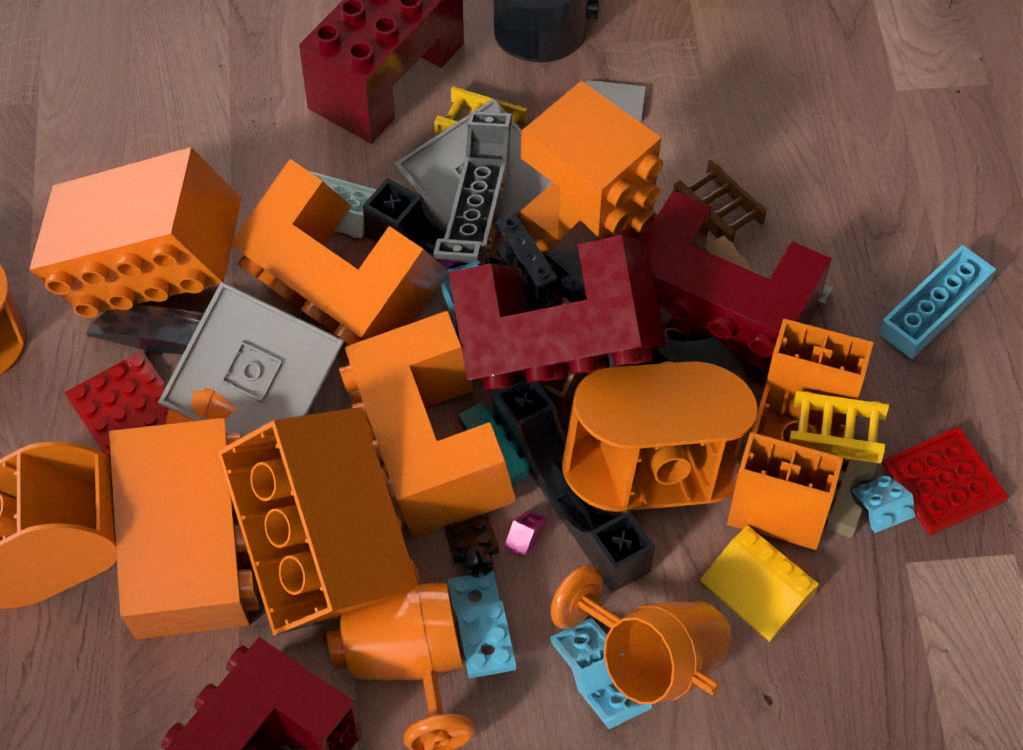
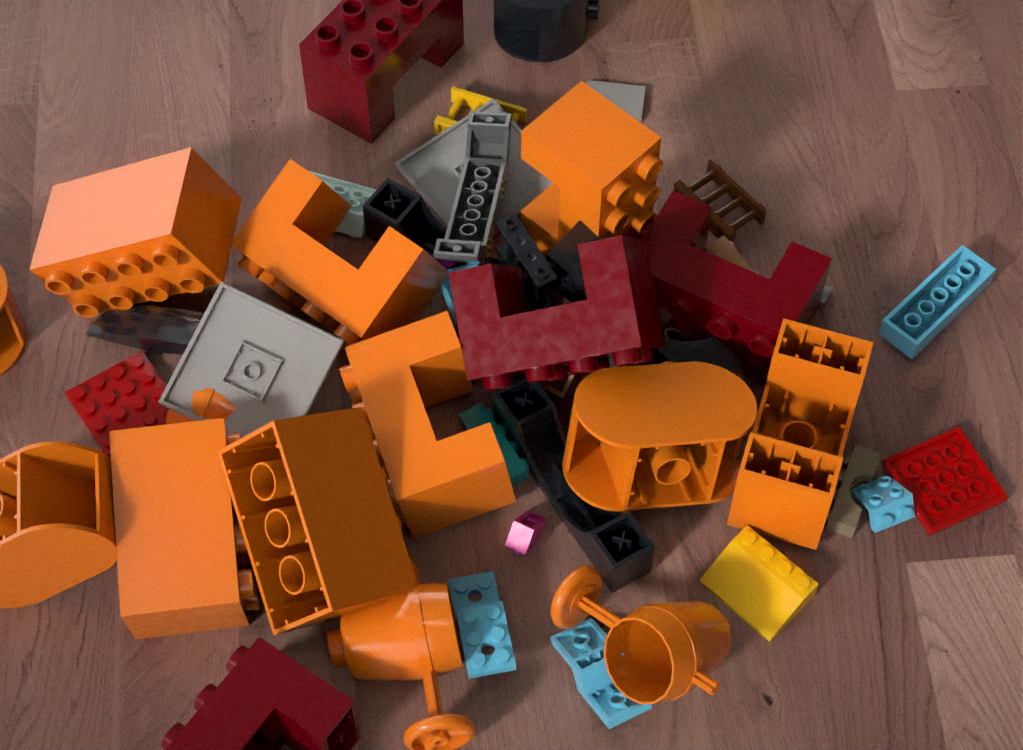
(473, 544): black plate -> none
(843, 447): yellow fence -> none

